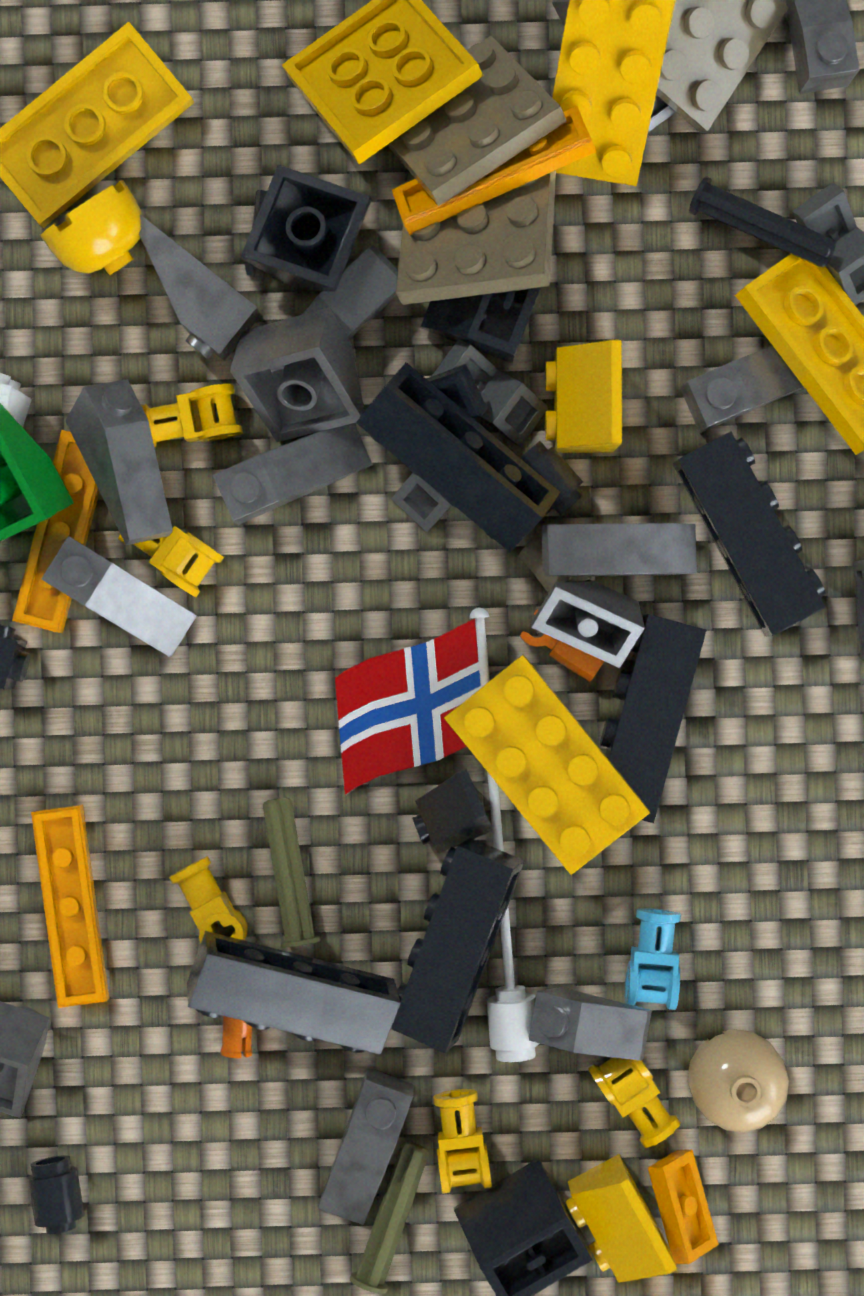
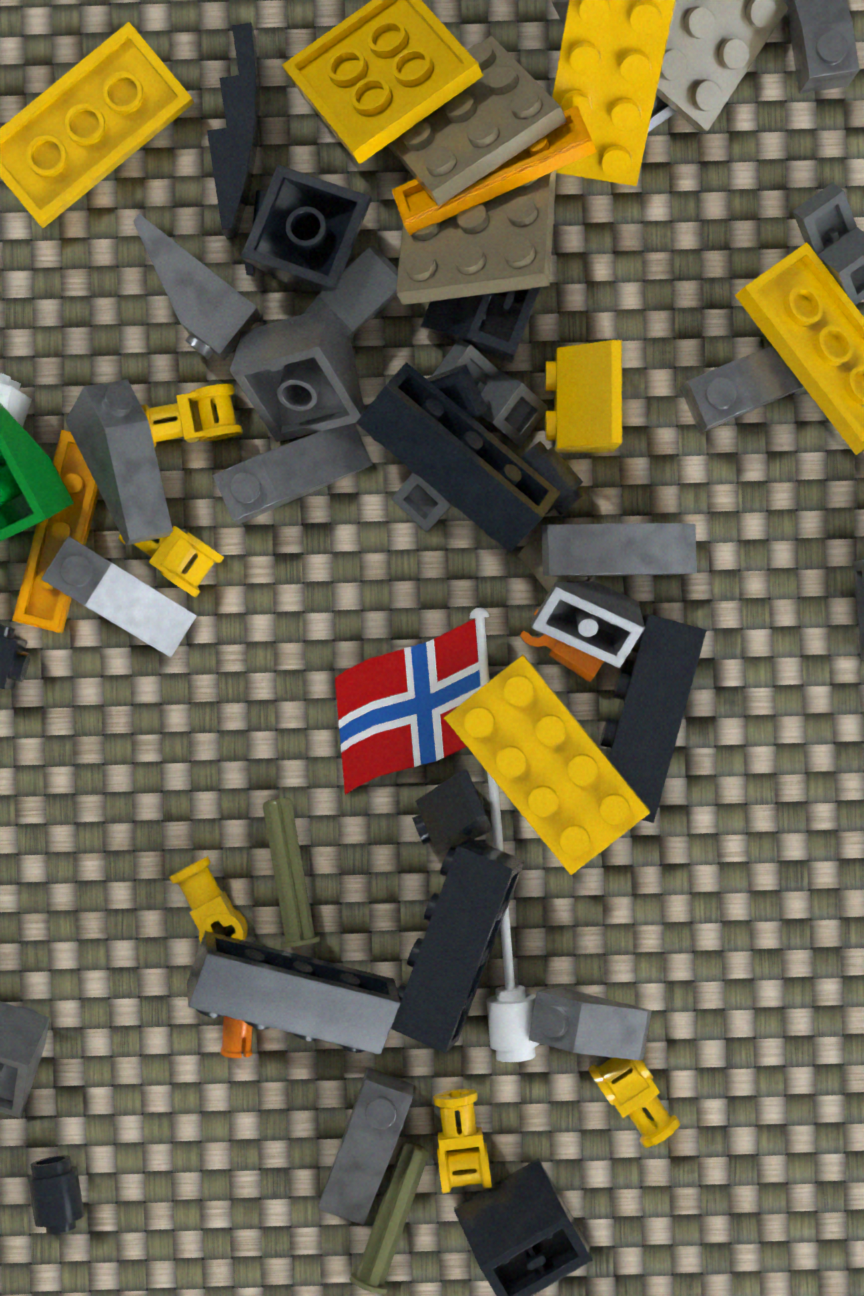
(70, 906): light orange tile -> none
(98, 232): yellow cylinder -> none
(235, 147): none -> black slope
(620, 1222): yellow slope -> none
(653, 969): medium azure connector -> none
(683, 1206): light orange plate -> none
(738, 1080): tan cylinder -> none
(749, 534): black brick -> none
(762, 223): black axle -> none

